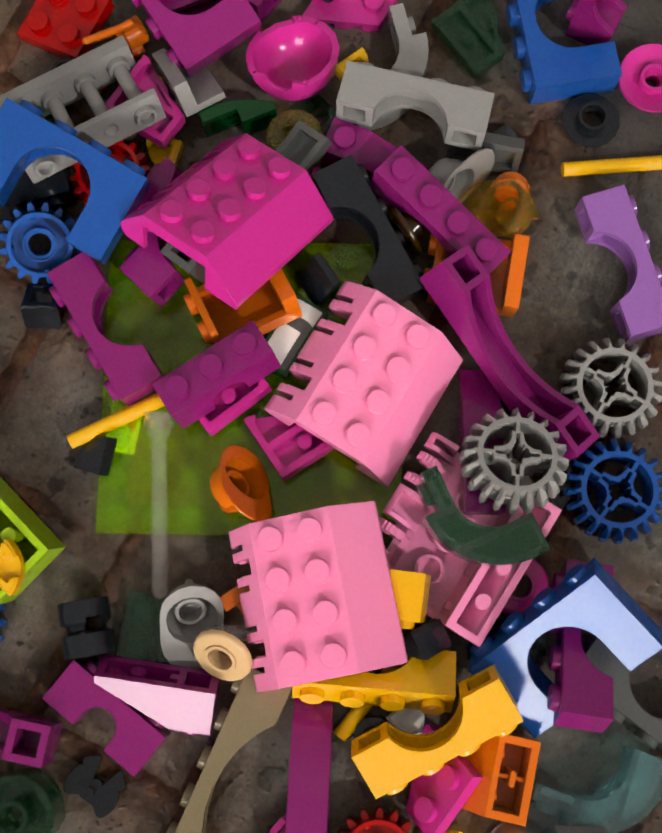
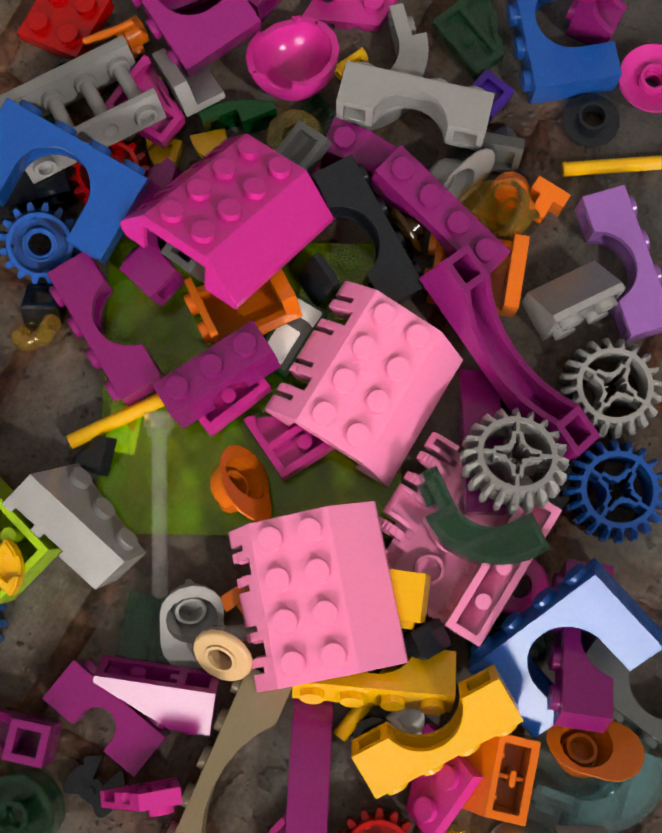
(41, 336): none -> clear yellow arm
(79, 521): none -> light grey wedge
(90, 642): black wheel -> none
(155, 796): none -> dark pink wing
(207, 141): none -> yellow tile
(493, 84): none -> dark purple plate
(548, 198): none -> orange tile
(571, 299): none -> light grey slope
(606, 755): none -> orange piece

